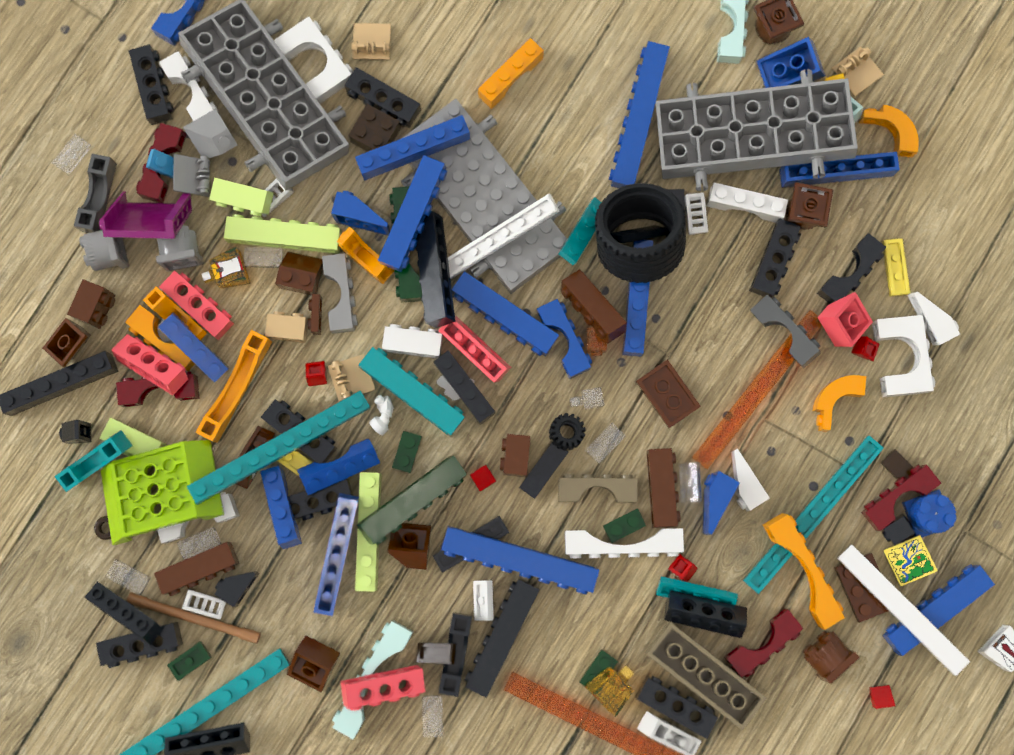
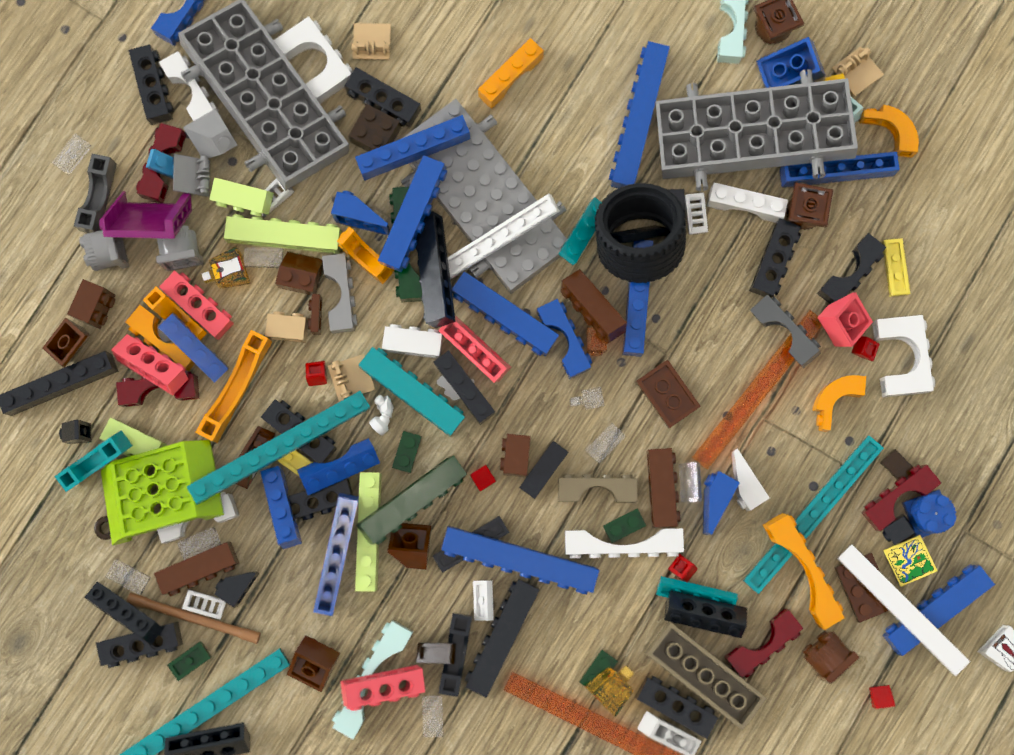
(567, 443): black tyre -> none
(939, 324): white slope -> none

